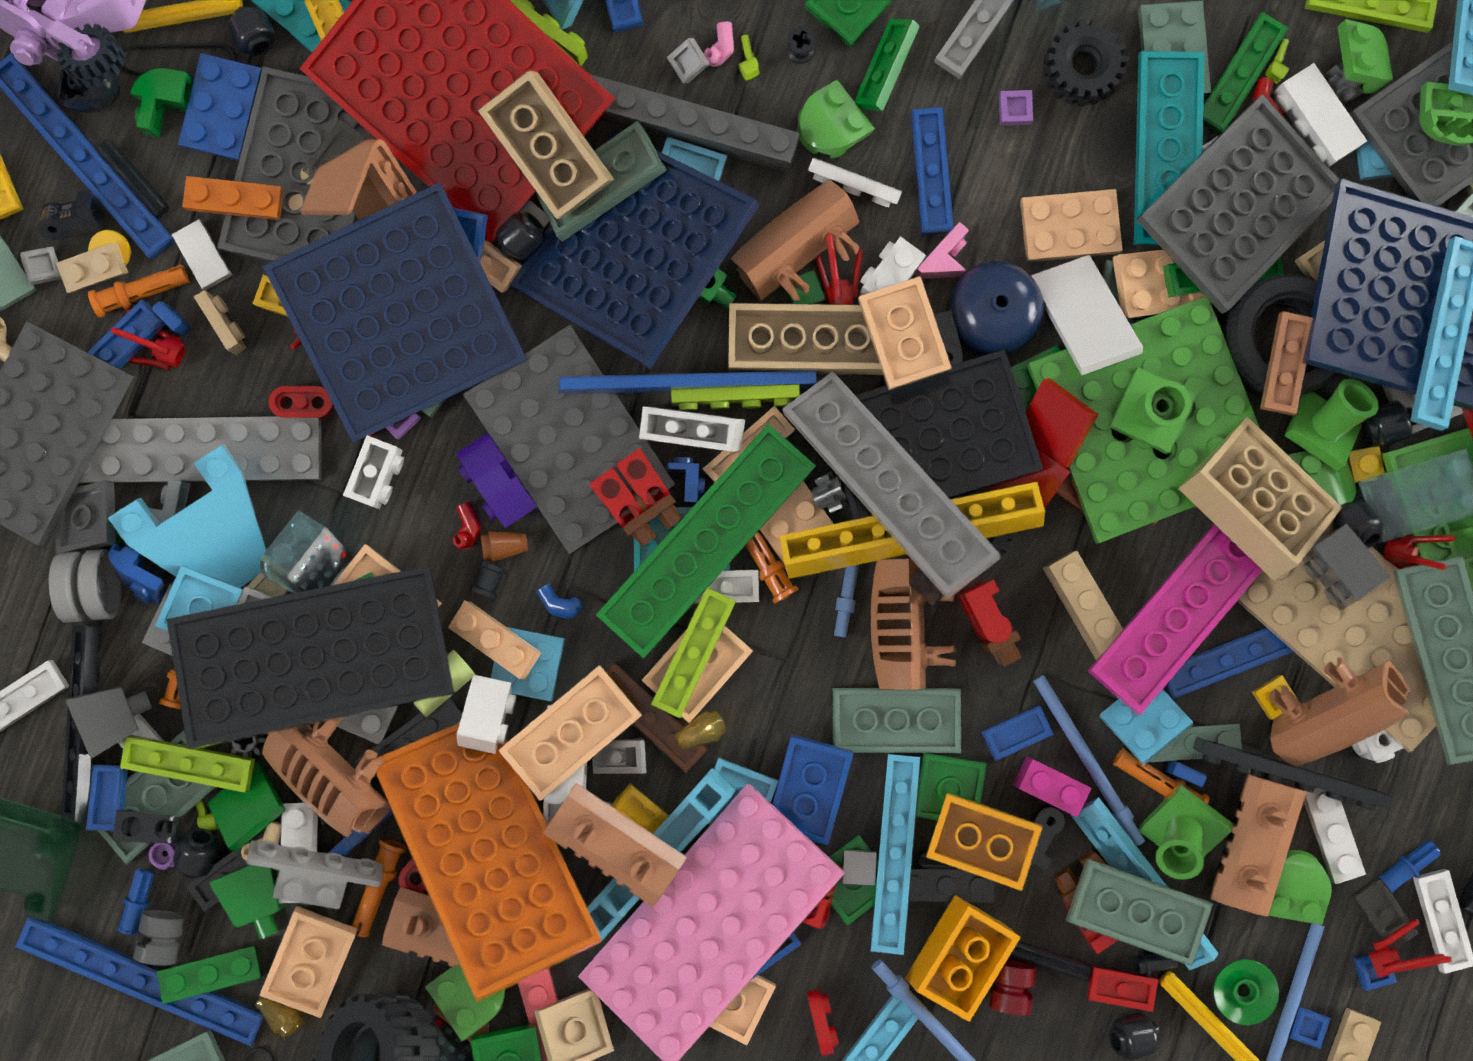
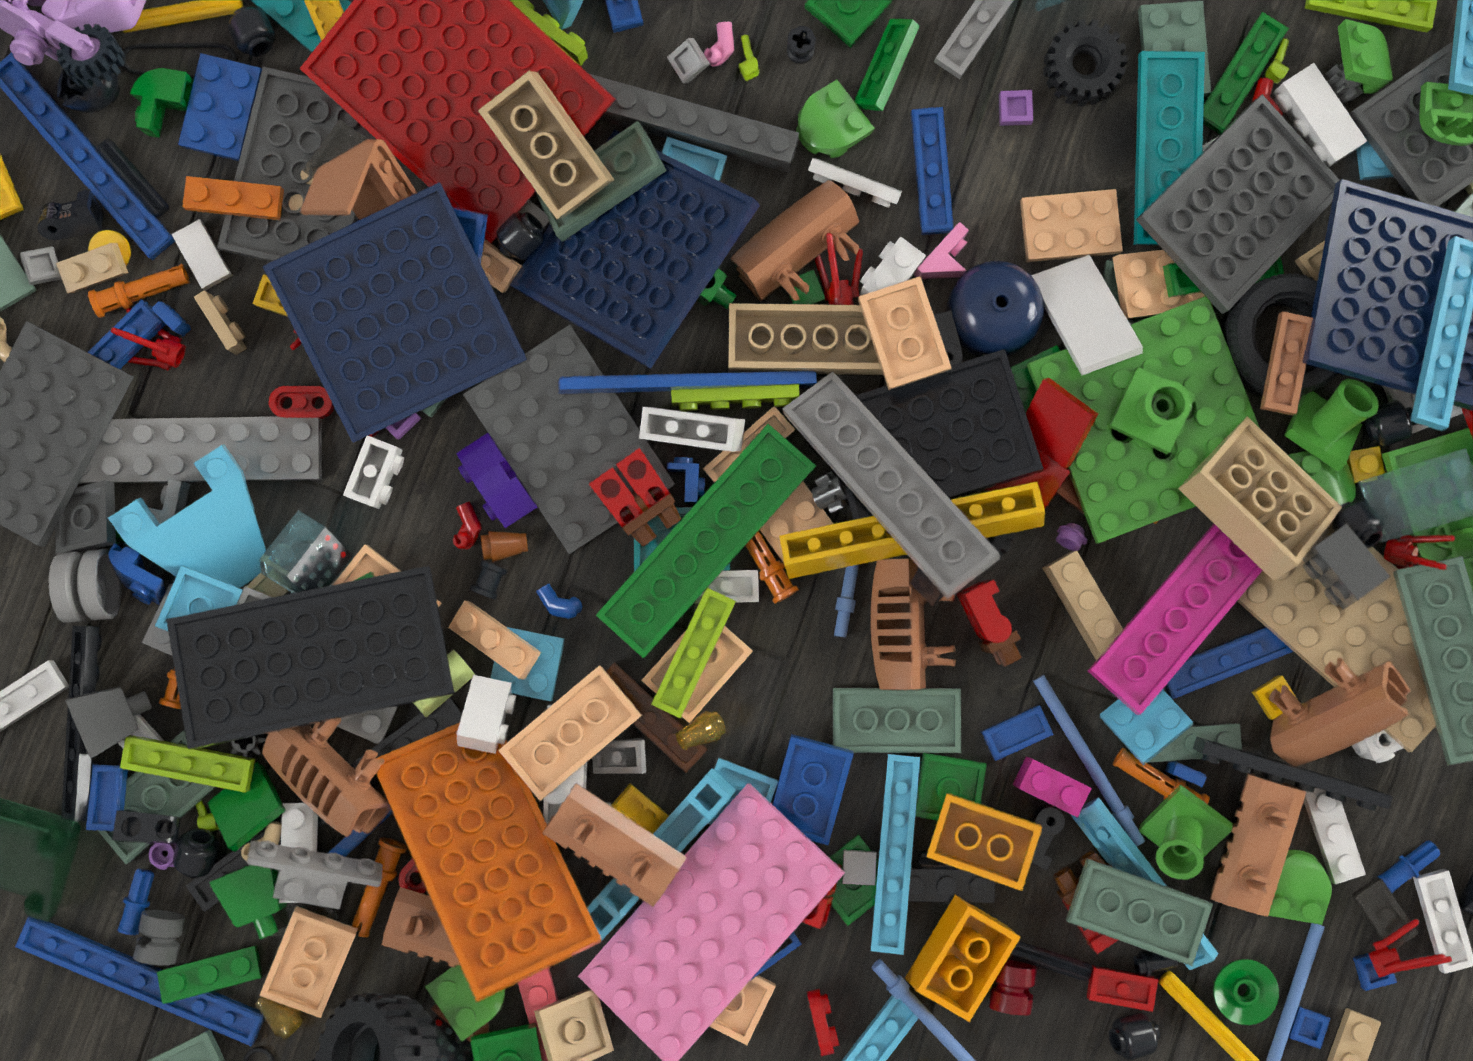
(1071, 536): none -> medium lavender plate

